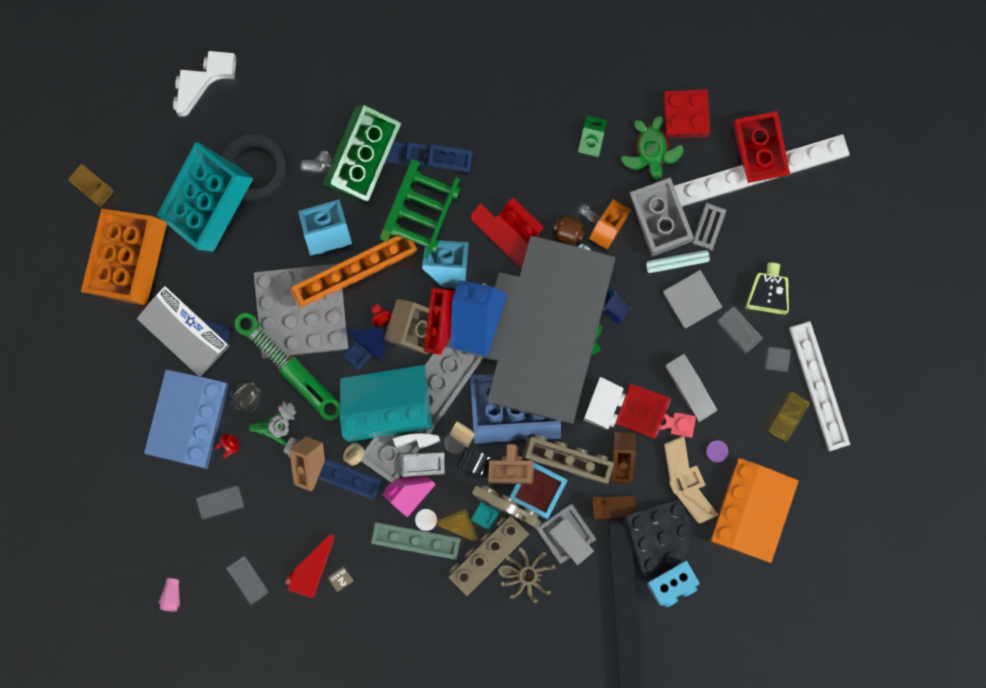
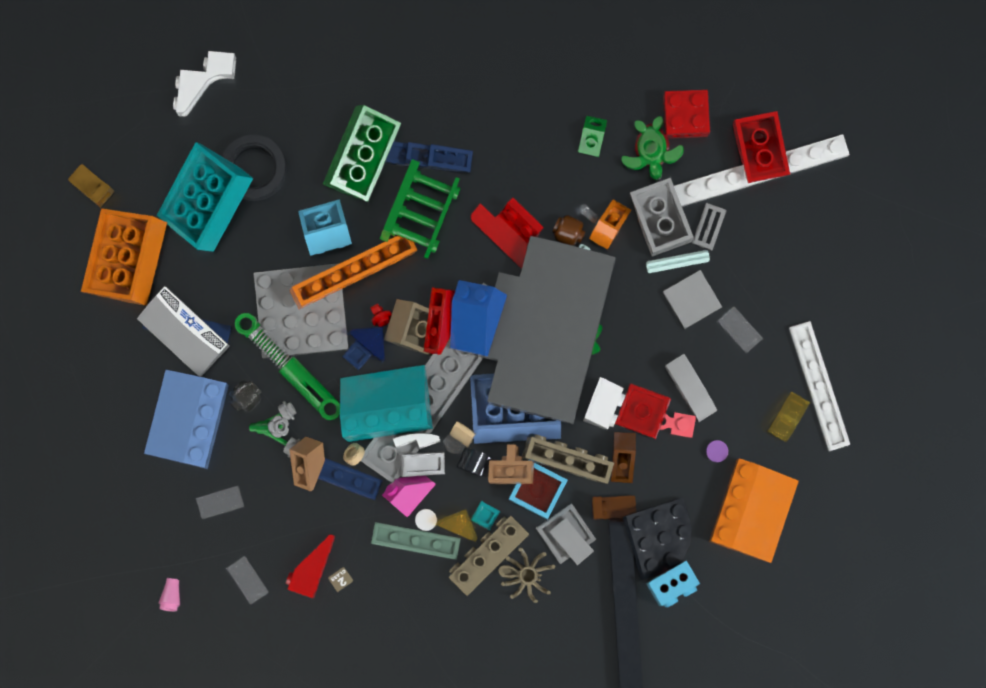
(230, 443): red plate -> none
(318, 164): clear arm -> none
(447, 263): medium azure slope -> none
(507, 506): dark tan plate -> none
(615, 307): clear blue slope -> none
(687, 481): tan plate -> none
(769, 292): torso -> none
(778, 359): clear tile -> none

